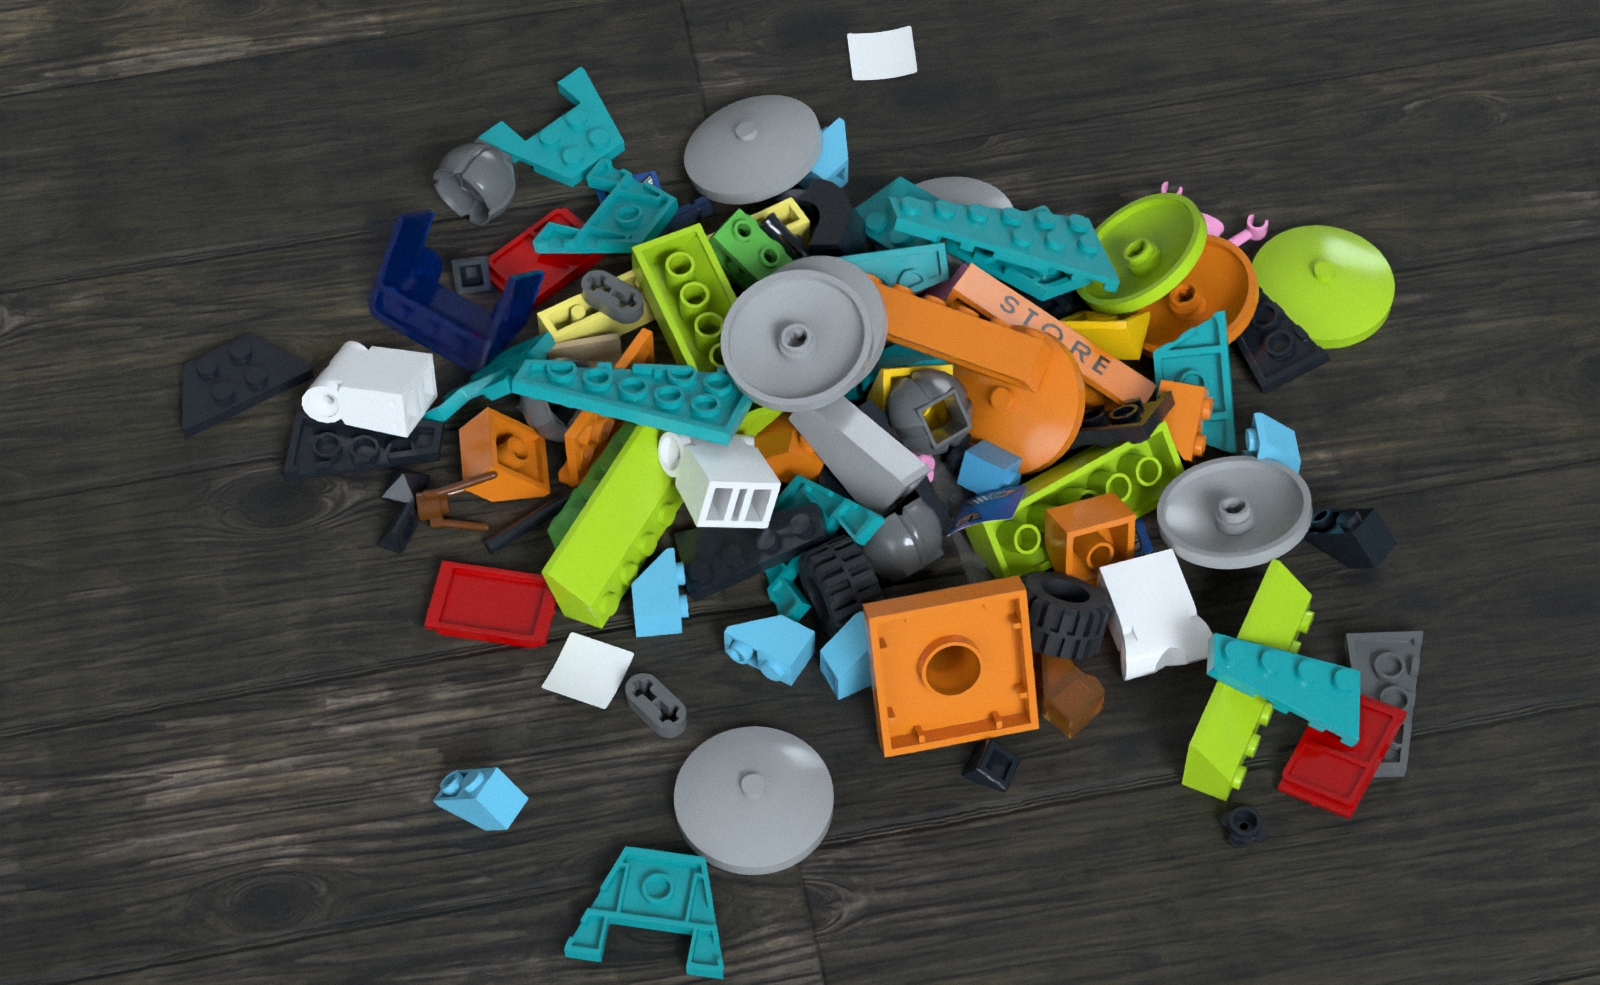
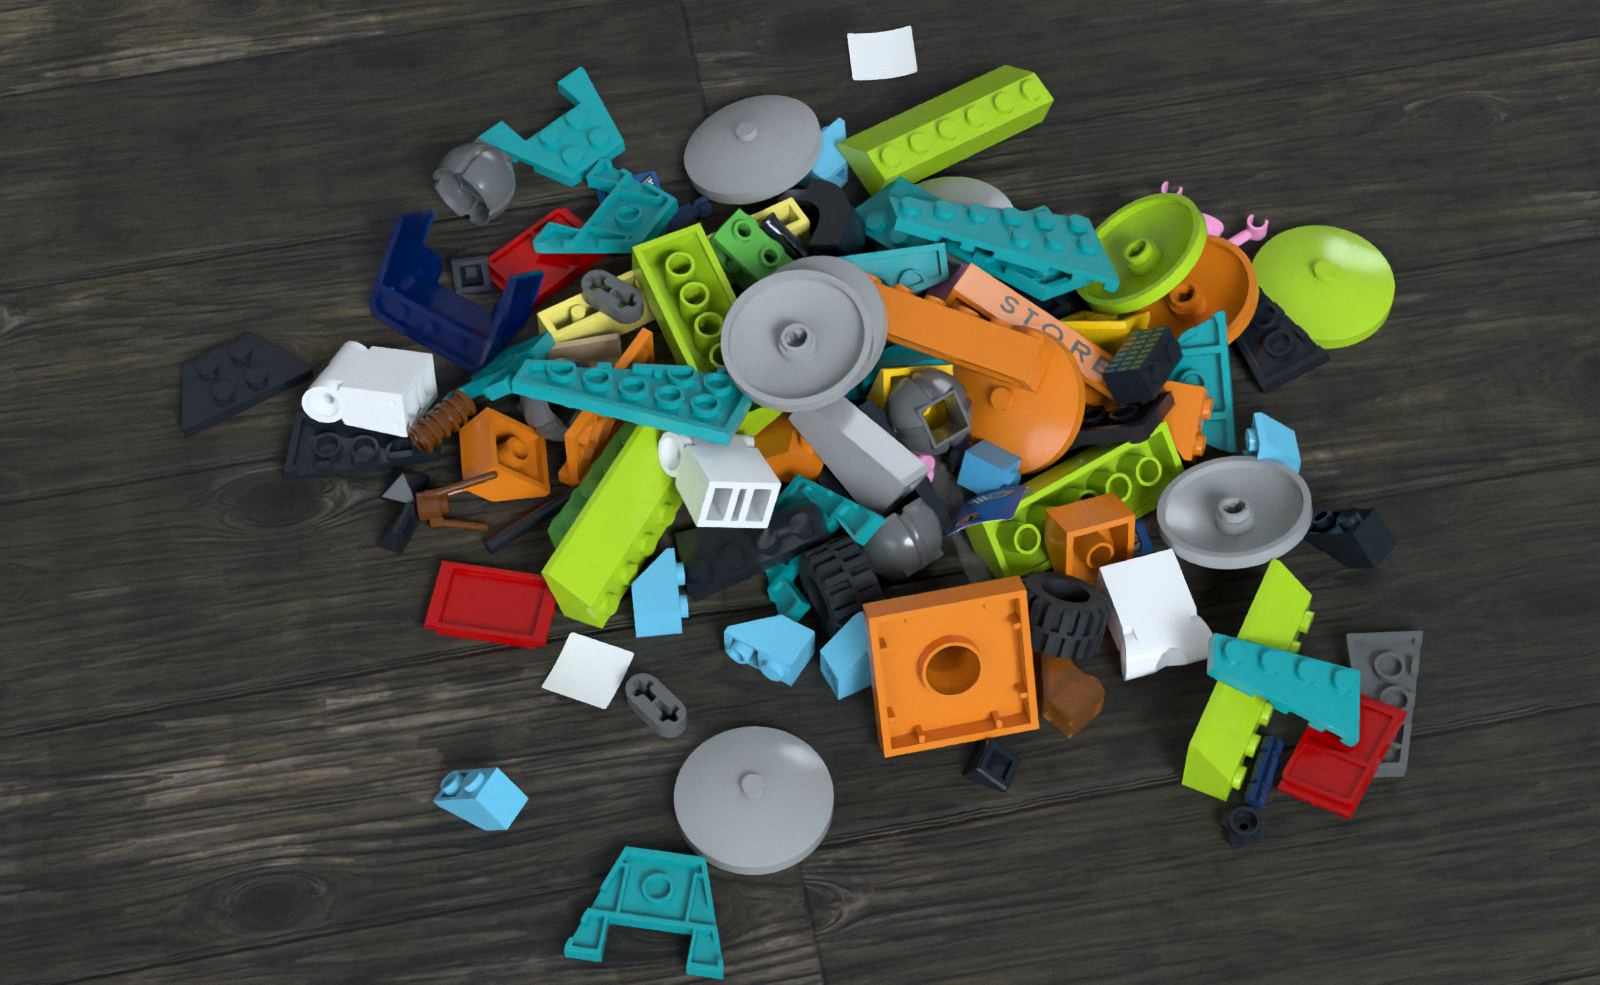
(442, 421): none -> reddish brown piece
(947, 128): none -> lime slope
(1142, 365): none -> black brick
(1263, 772): none -> dark blue axle

